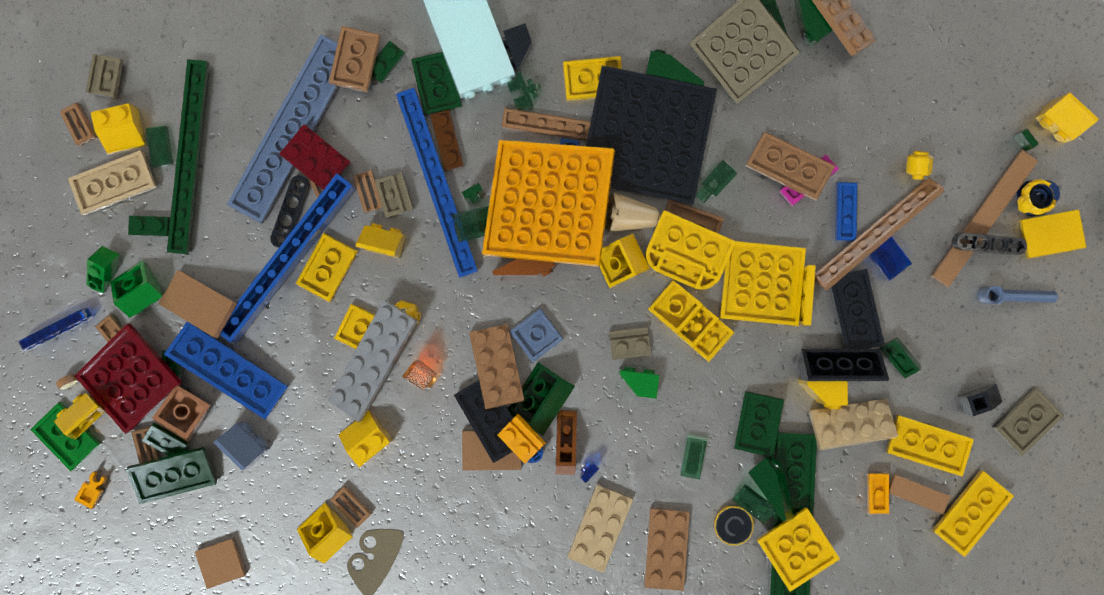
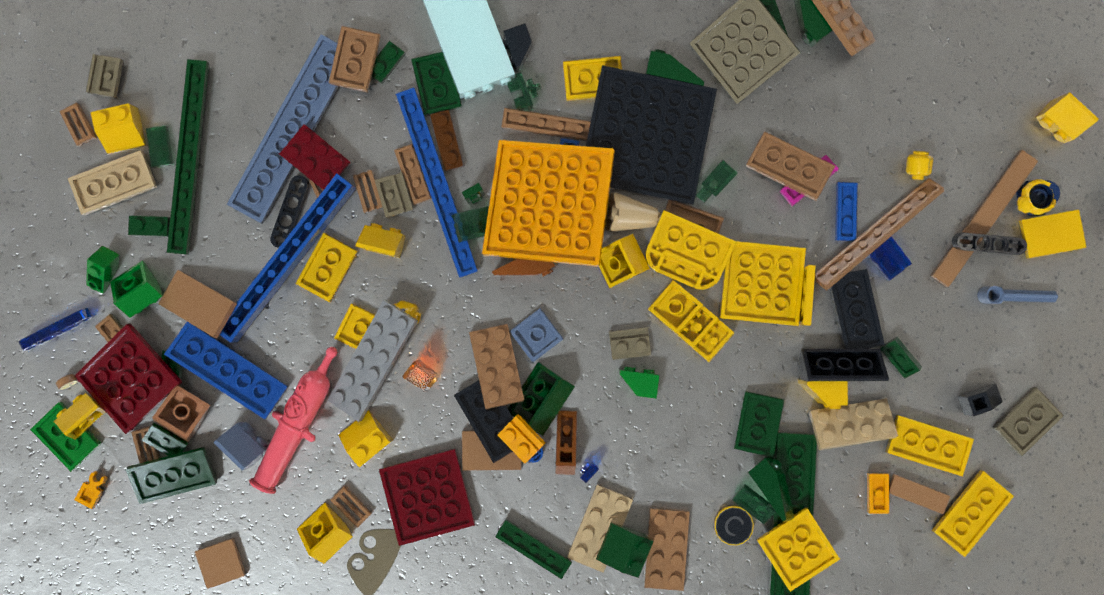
(293, 425): none -> coral piece
(413, 174): none -> medium nougat tile
(427, 497): none -> dark red plate
(533, 549): none -> dark green plate
(625, 549): none -> dark green slope
(693, 458): clear green plate -> none
(1025, 140): dark green tile -> none

